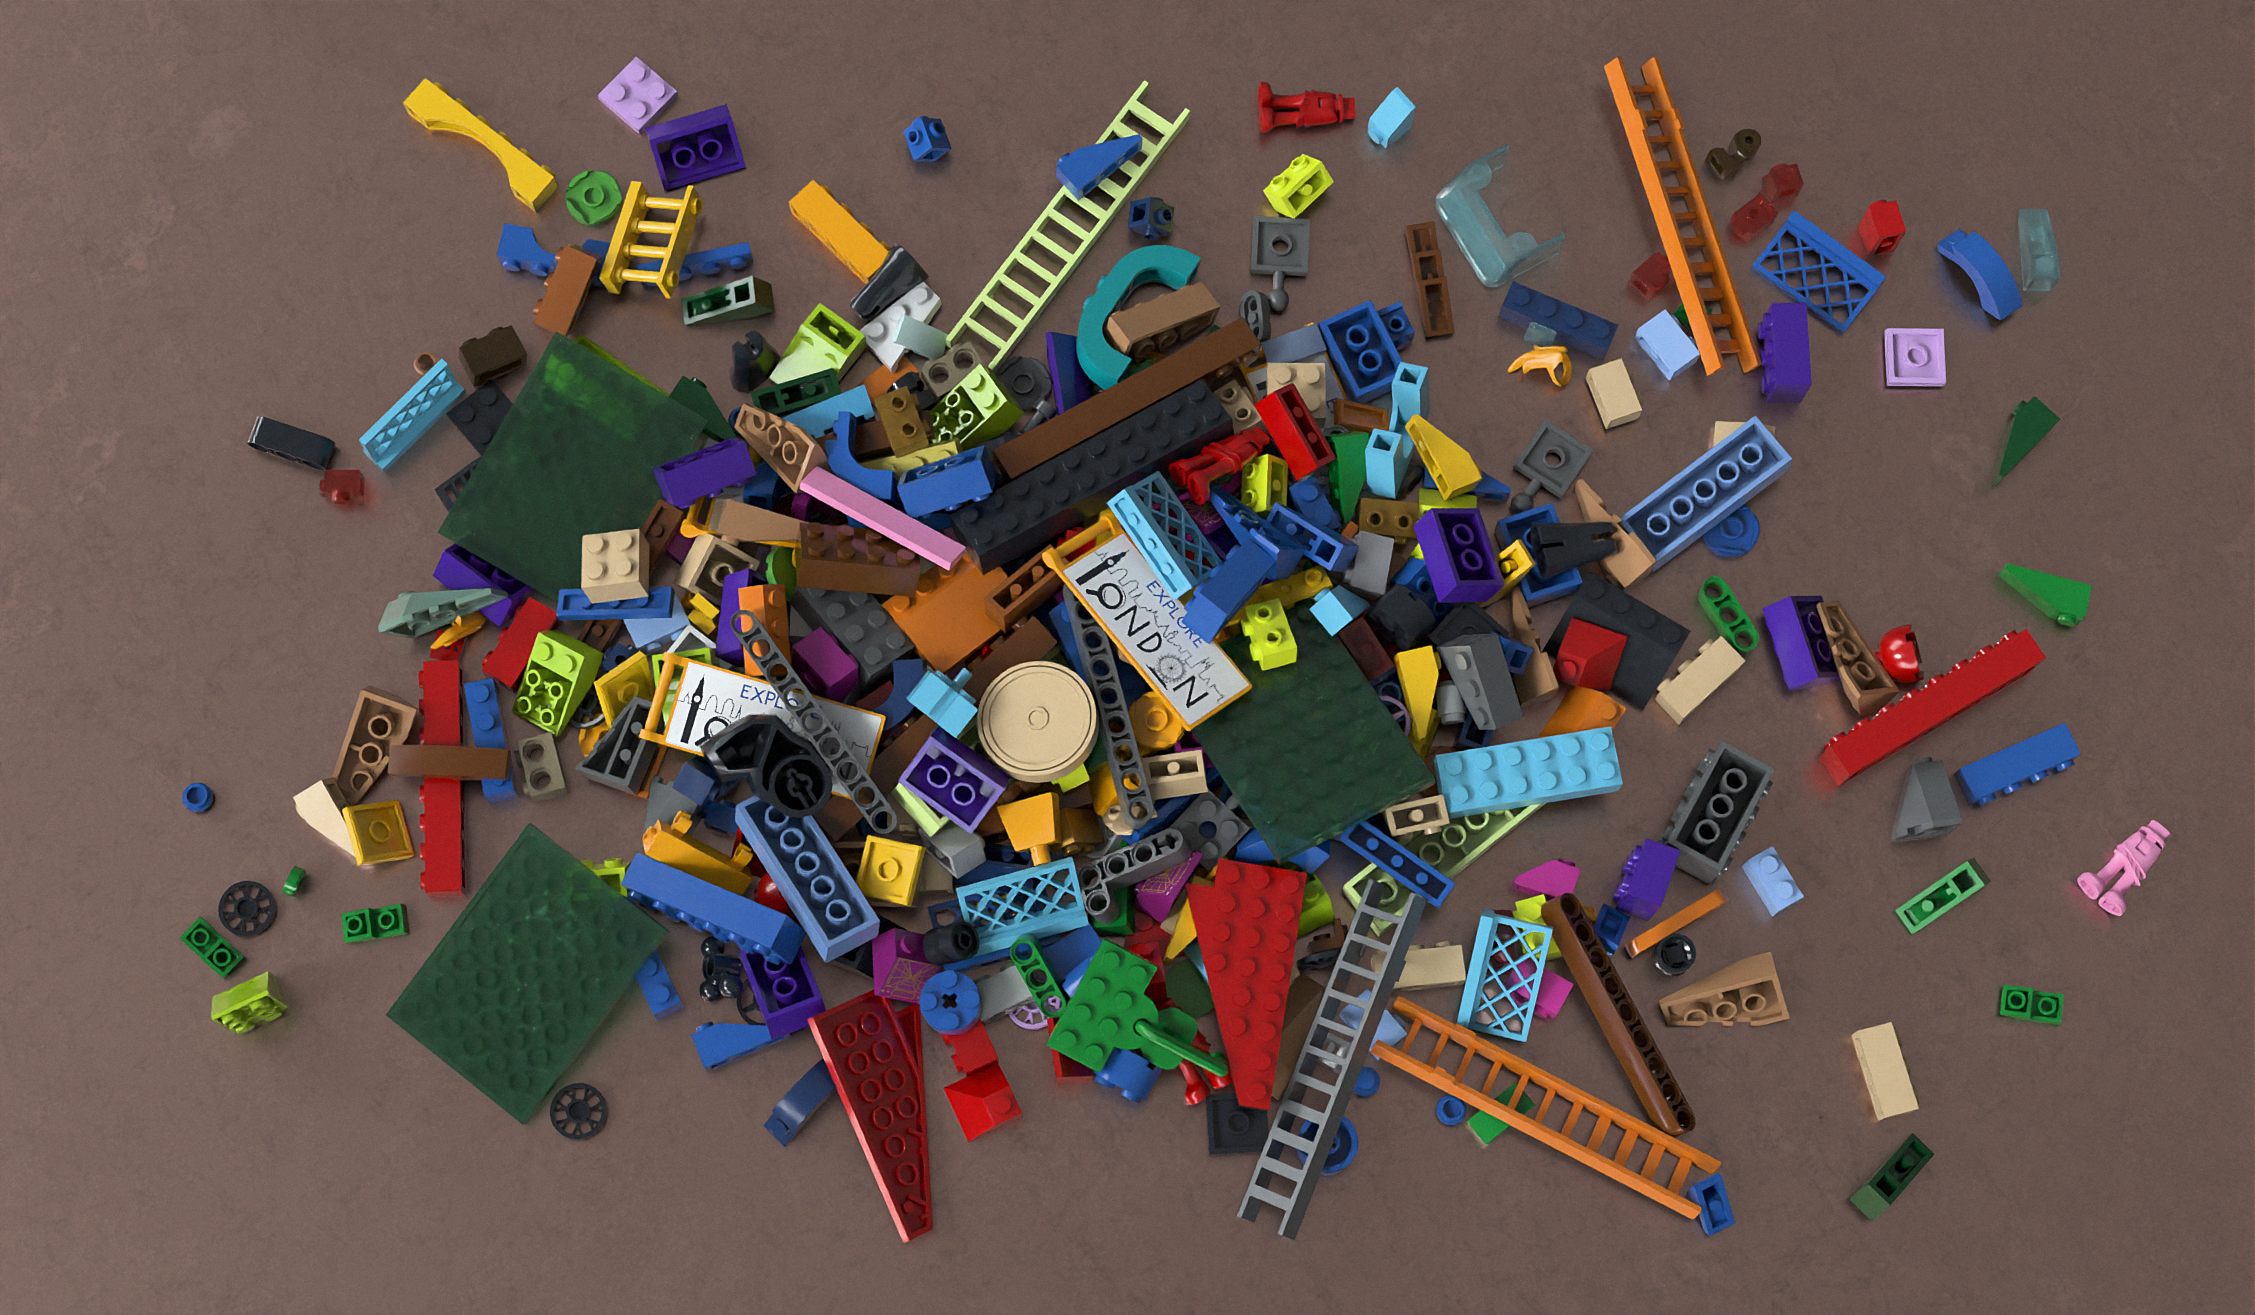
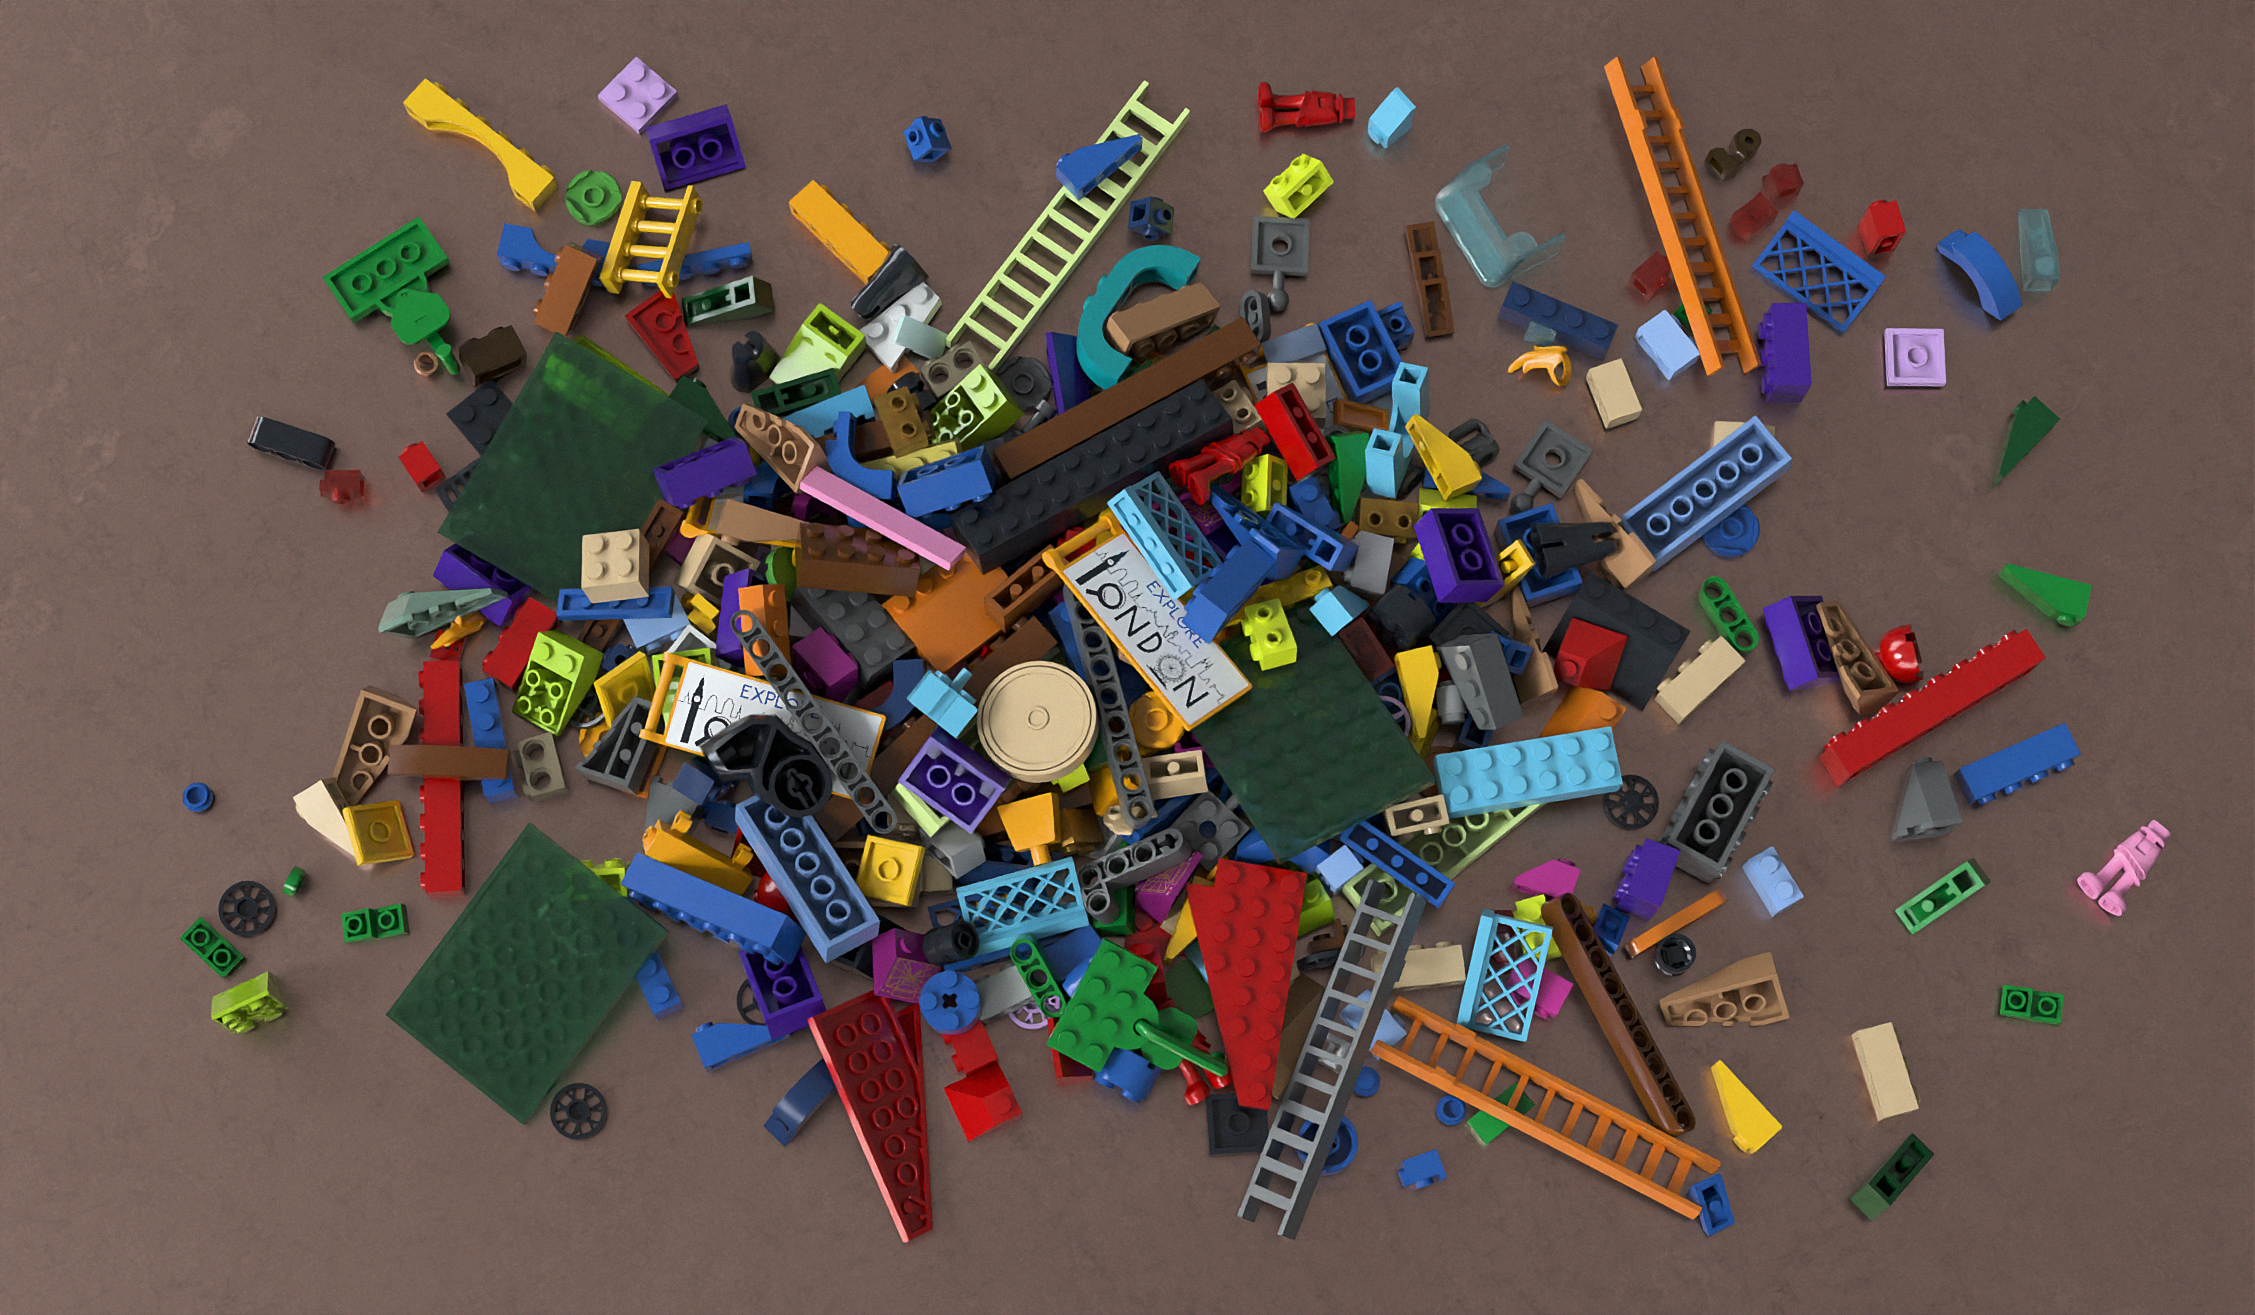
(395, 281): none -> green plate
(412, 416): medium azure fence -> none
(421, 465): none -> red brick
(665, 334): none -> red wing
(720, 972): black piece -> none
(1338, 870): none -> light blue brick
(1422, 1170): none -> blue brick
(1481, 447): none -> dark grey piece
(1632, 802): none -> black wheel
(1745, 1114): none -> yellow slope

